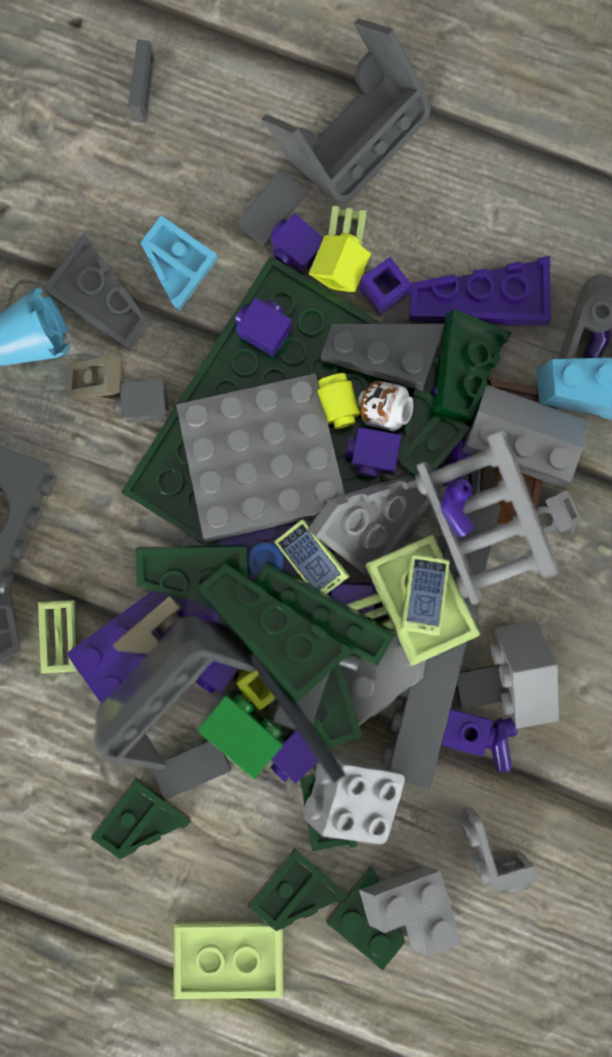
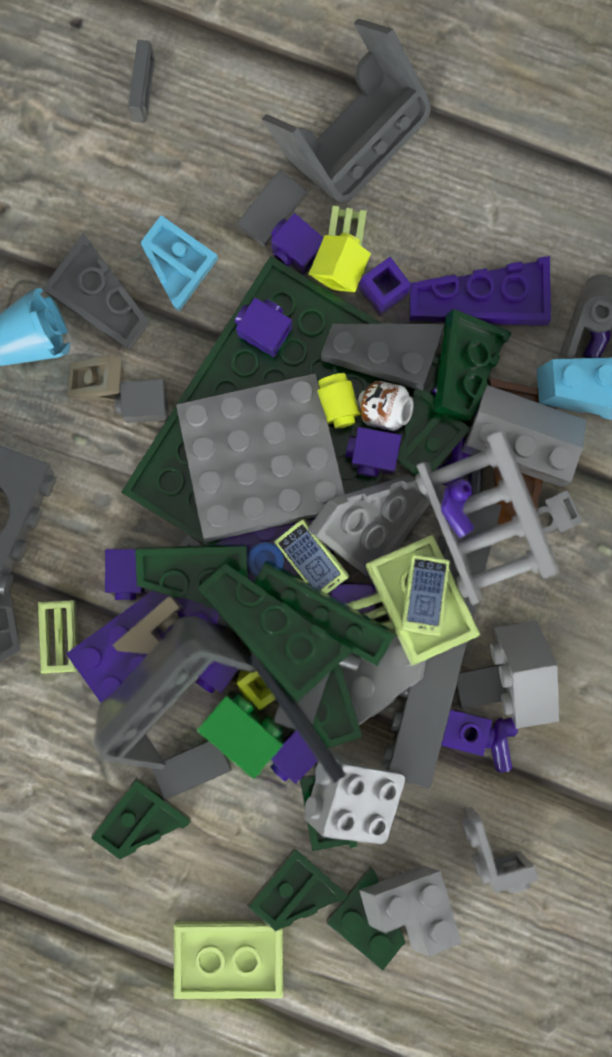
(121, 574): none -> dark purple brick

